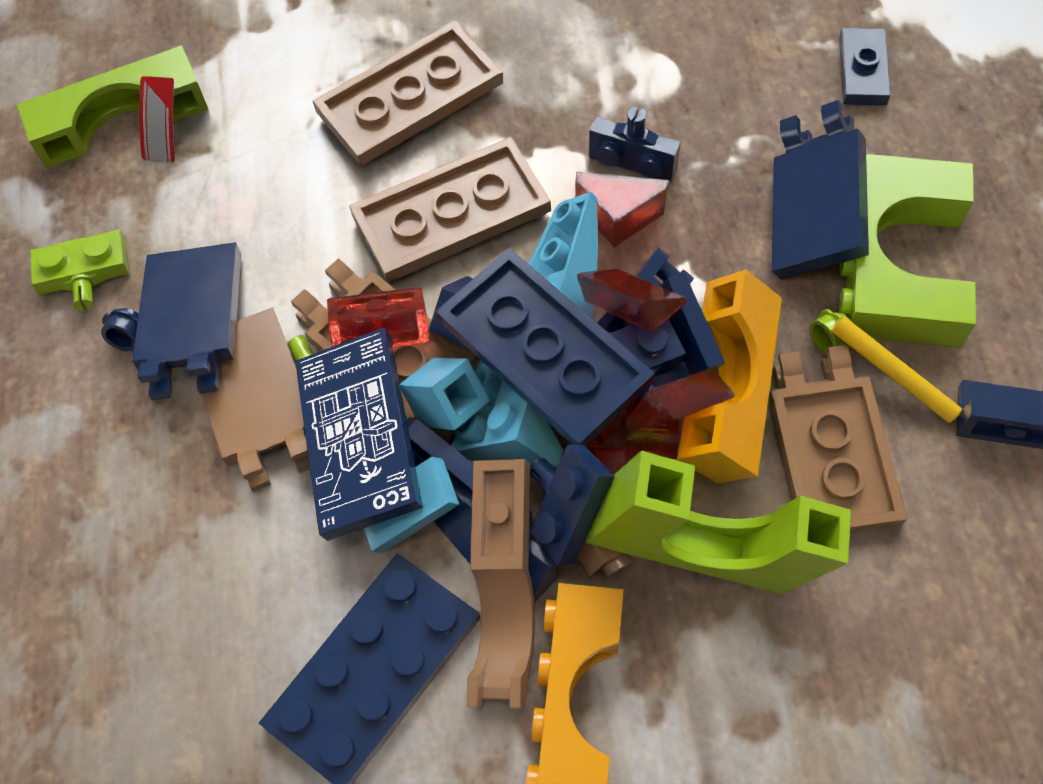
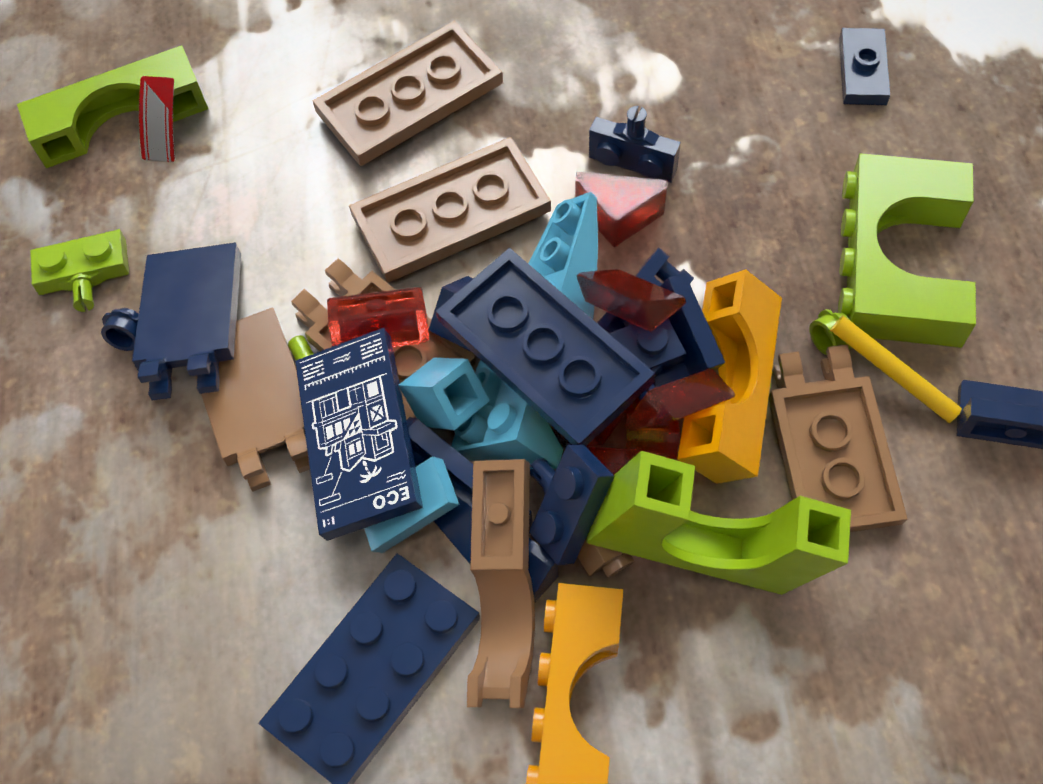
(819, 195): dark blue tile -> none

